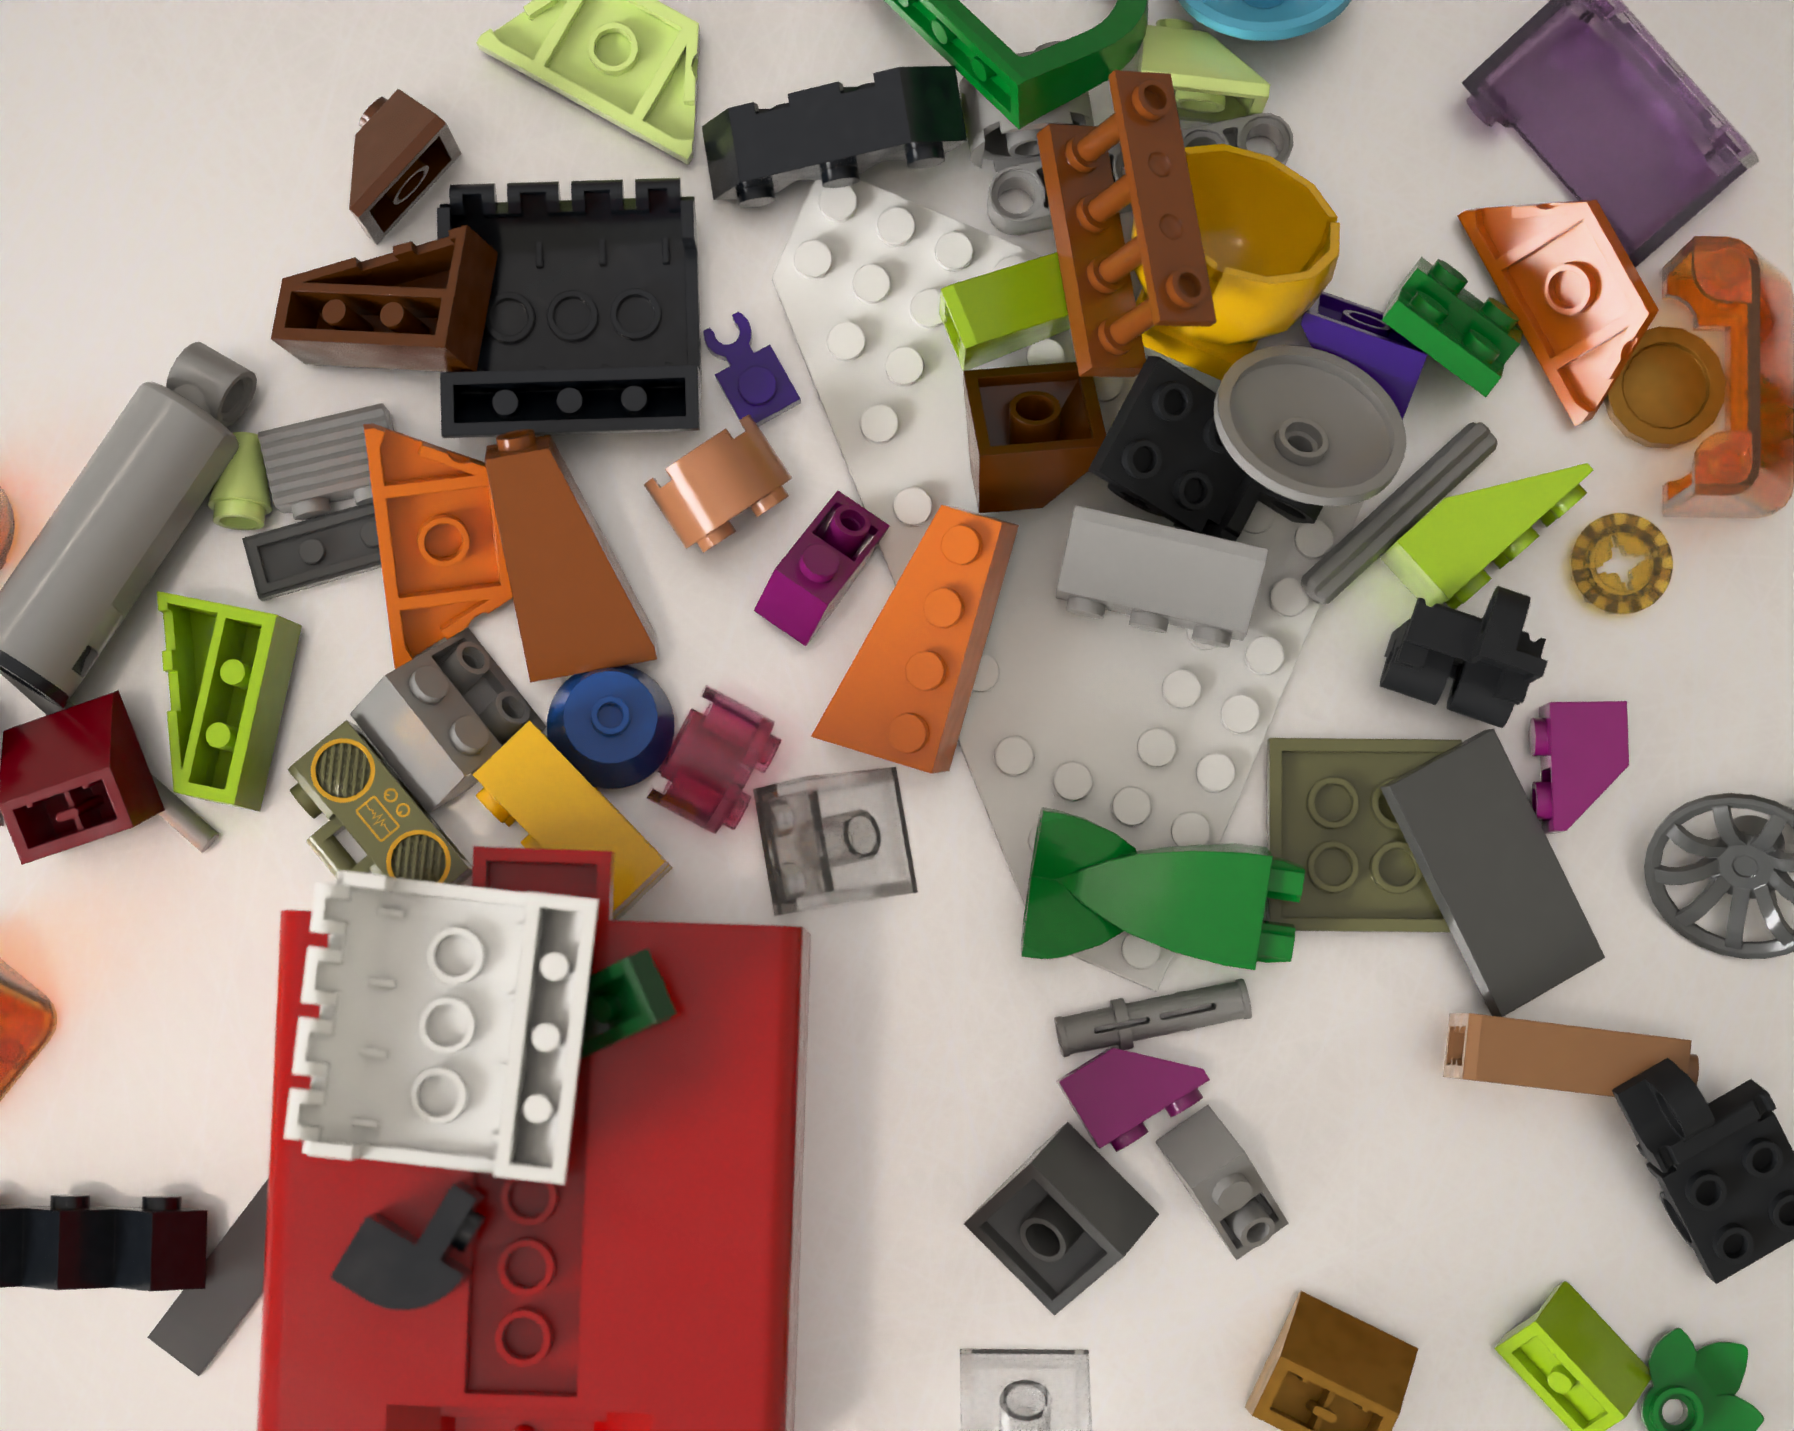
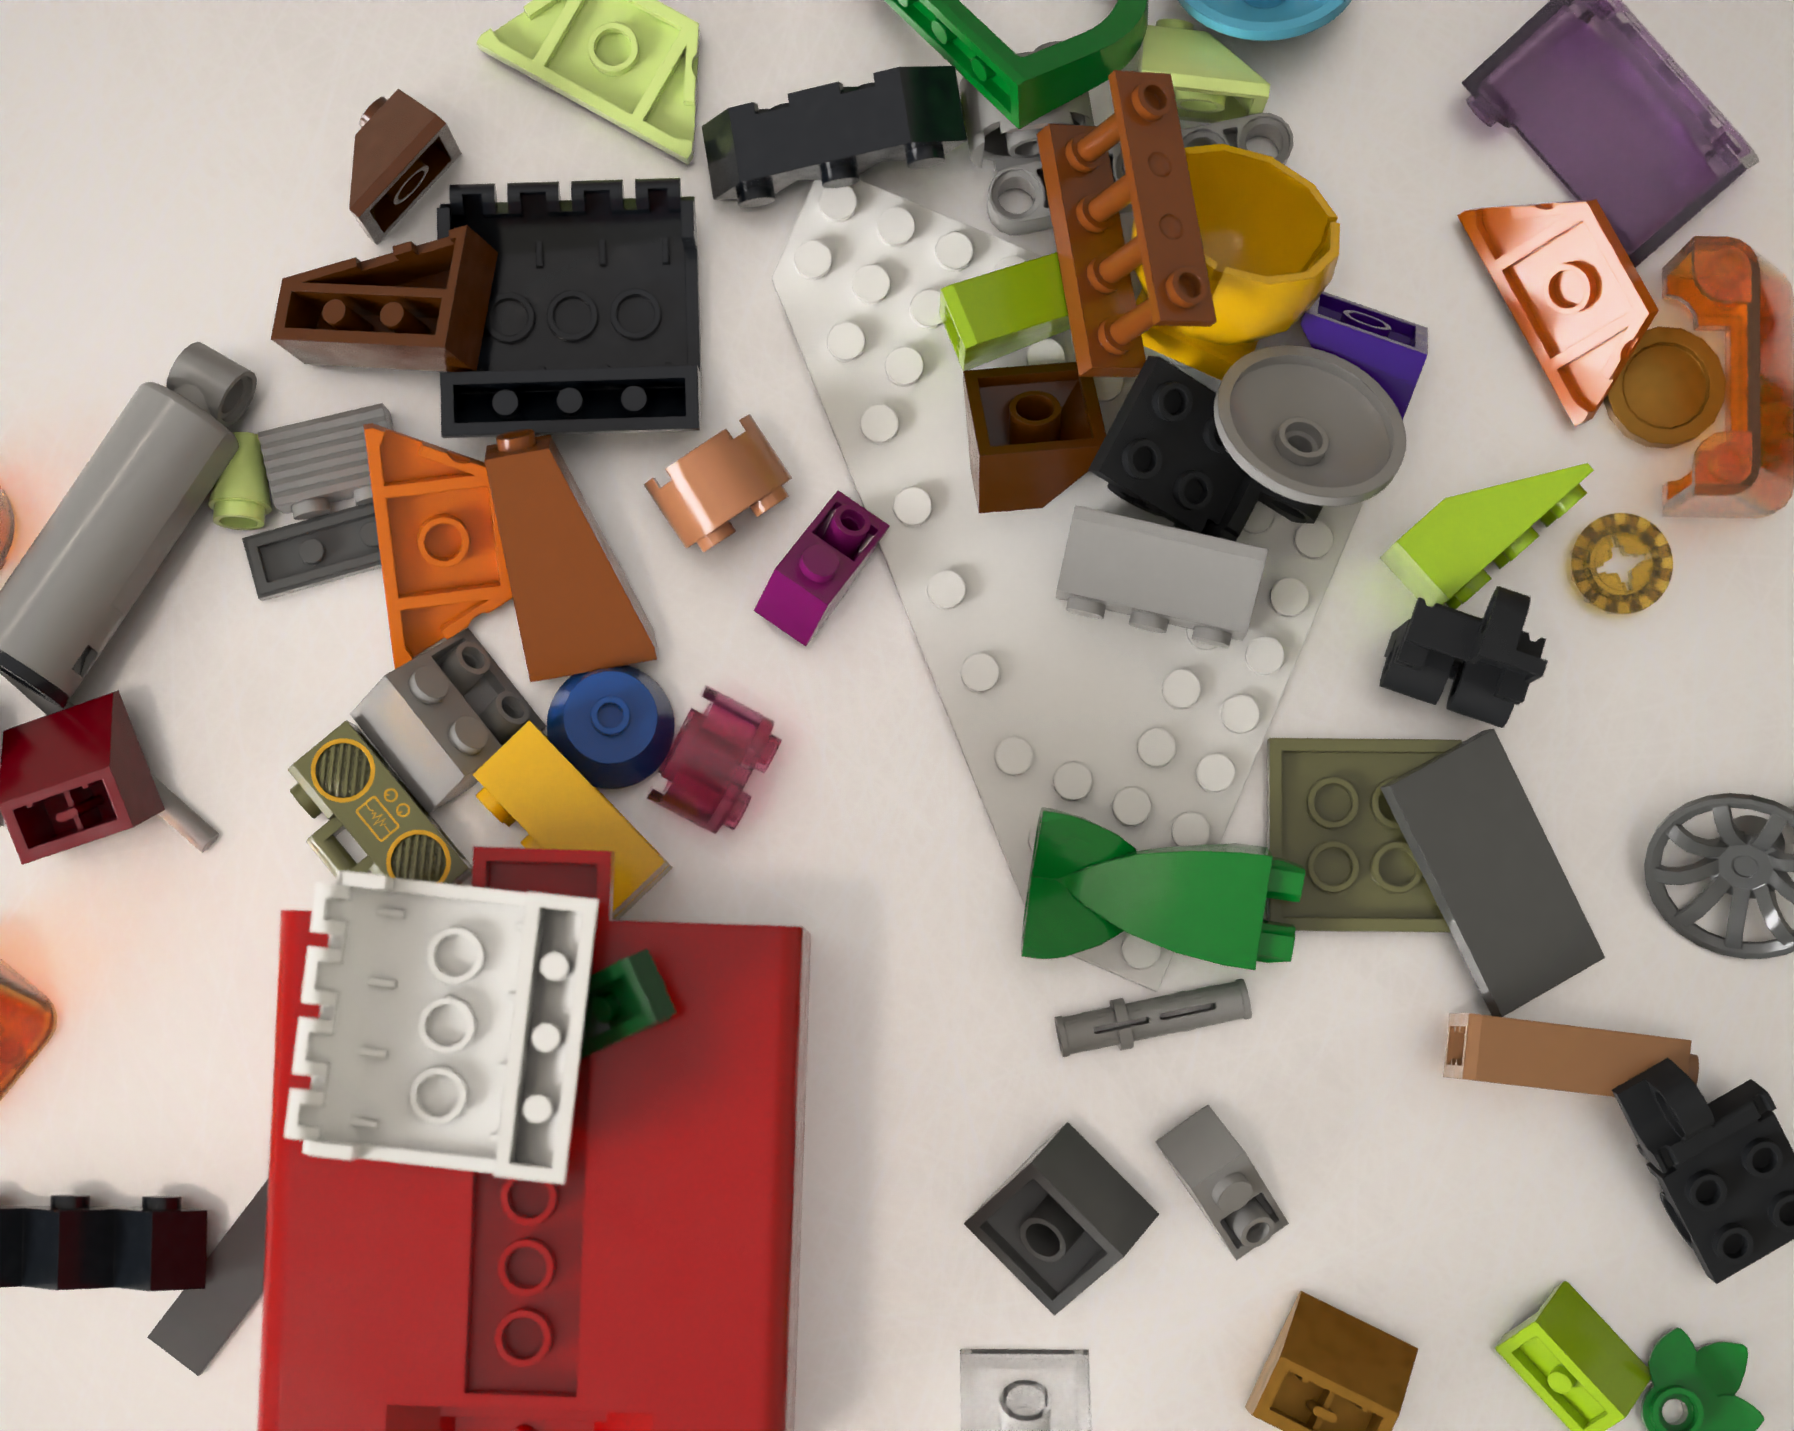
(226, 696): lime wedge -> none
(409, 1271): black brick -> none
(753, 381): dark purple plate -> none
(834, 840): clear slope -> none
(924, 651): orange wedge -> none
(1125, 1089): magenta slope -> none
(1399, 513): light grey axle -> none
(1453, 324): green plate -> none
(1580, 756): magenta slope -> none

